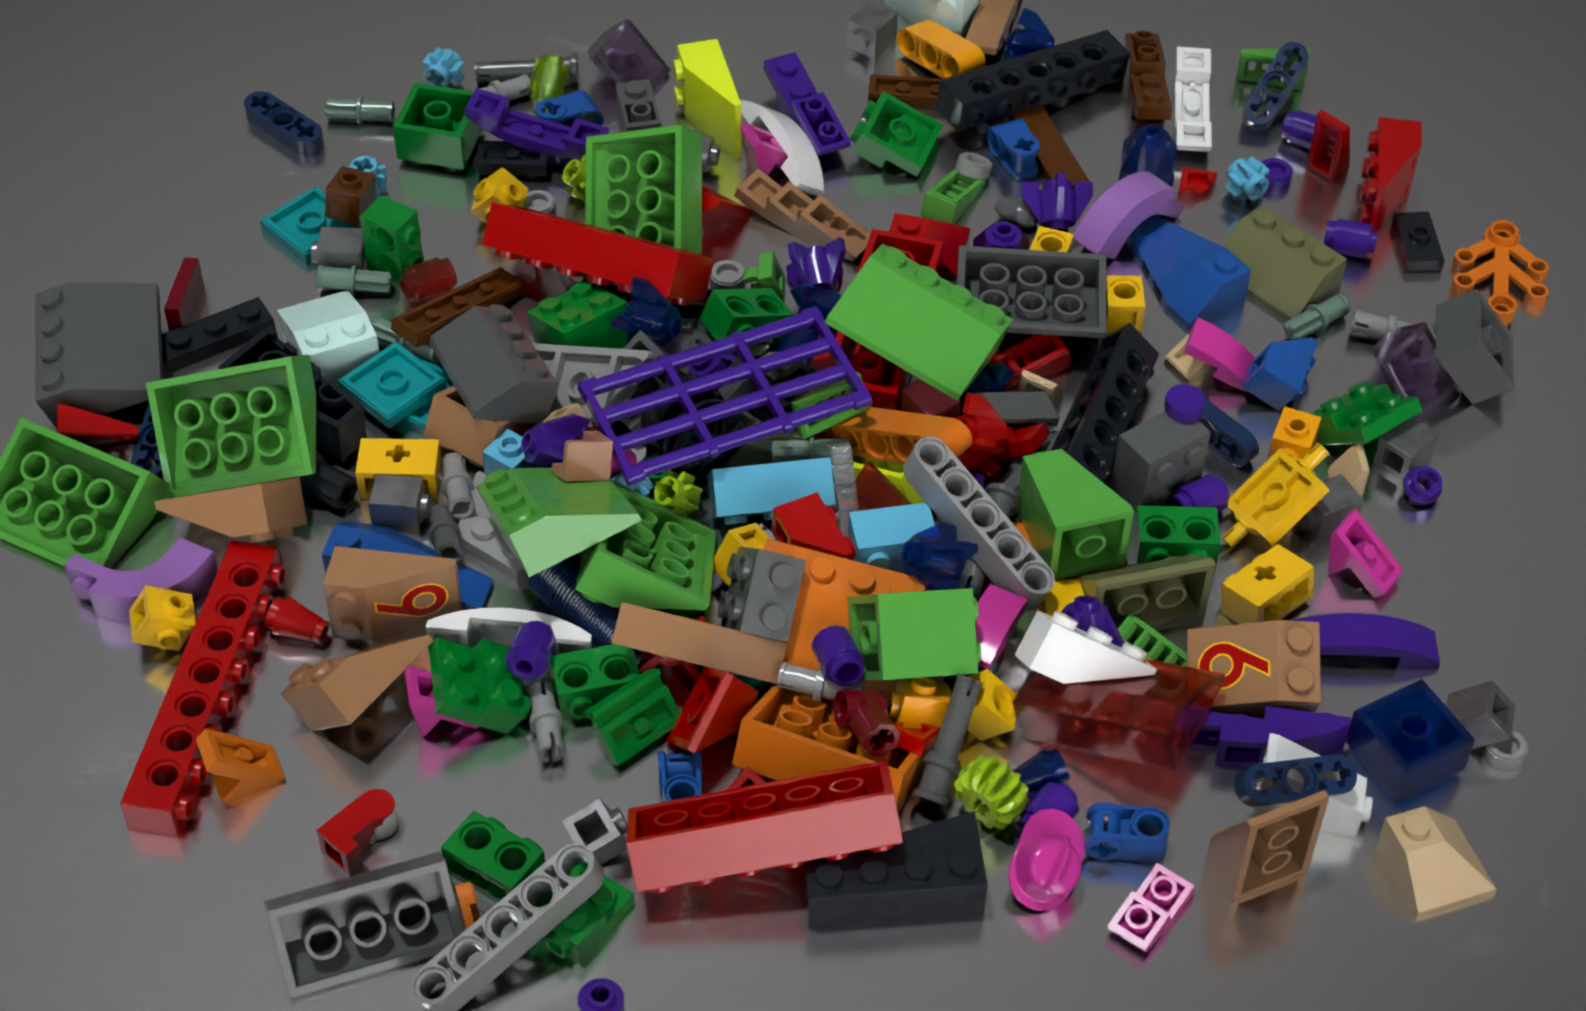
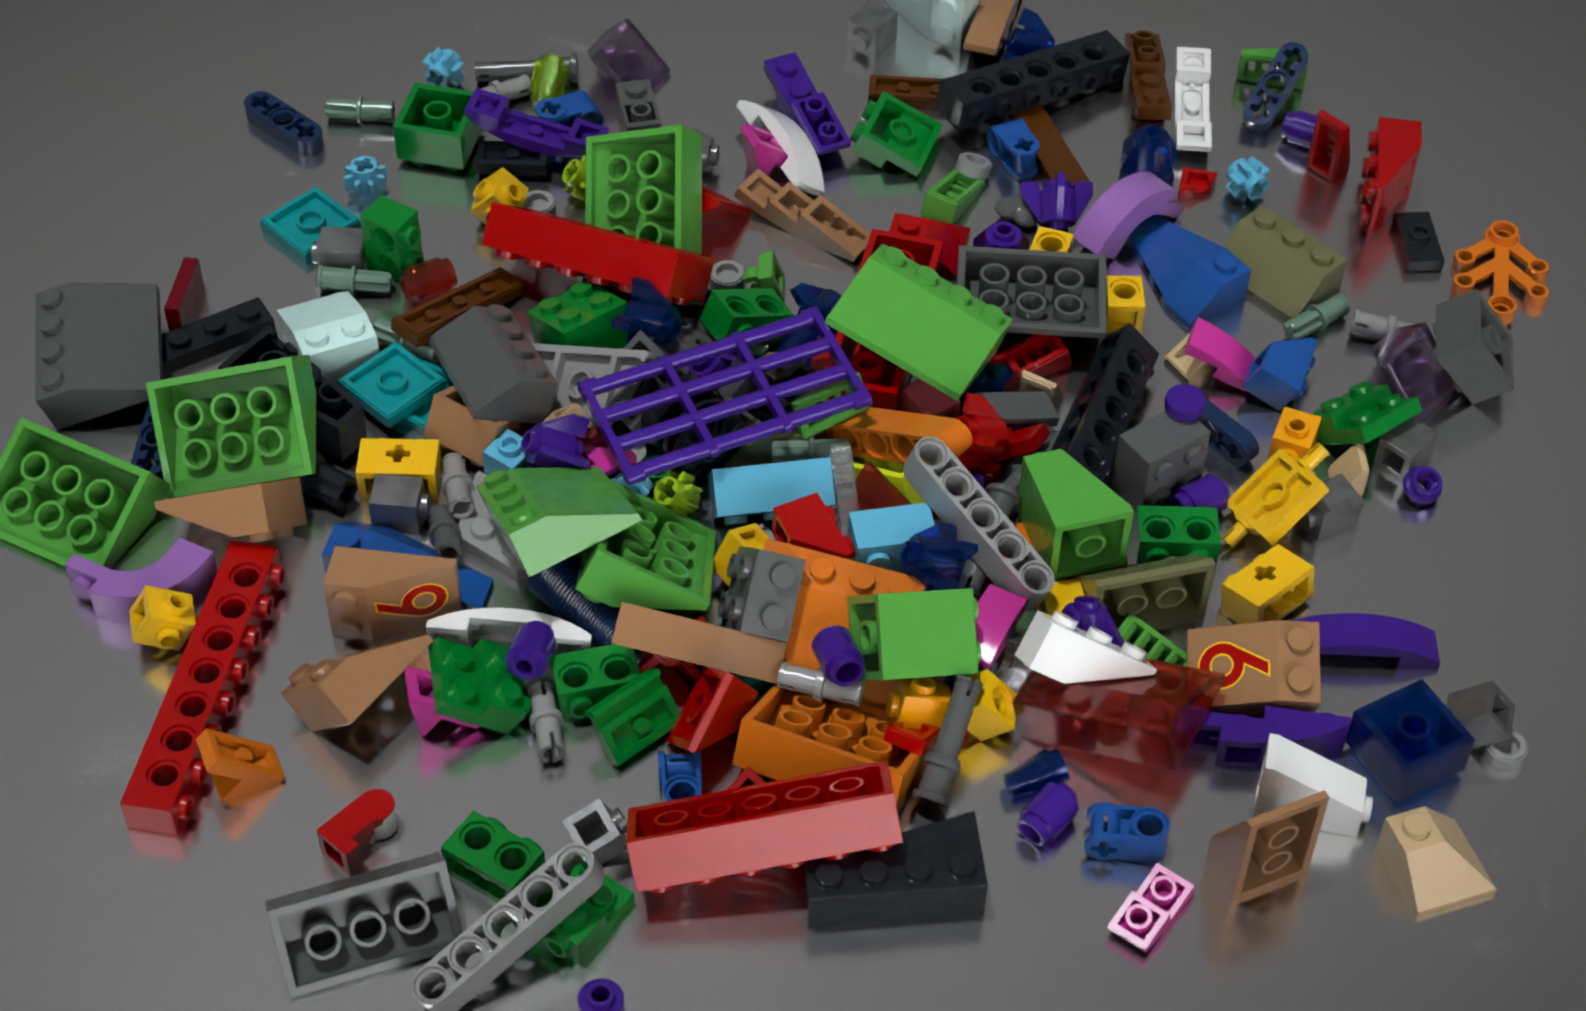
(91, 426): red slope -> none
(295, 621): red cone -> none
(349, 195): reddish brown brick -> none
(467, 904): orange tile -> none
(586, 458): nougat panel -> none
(708, 94): neon yellow slope -> none
(817, 264): dark purple brick -> none
(868, 718): dark red piece -> none
(939, 49): light orange beam -> none
(991, 792): lime gear -> none
(1046, 860): dark pink piece -> none
(1279, 175): dark purple tile -> none
(1282, 792): dark blue beam -> none
(1350, 238): dark purple brick -> none
(1358, 547): dark pink slope -> none

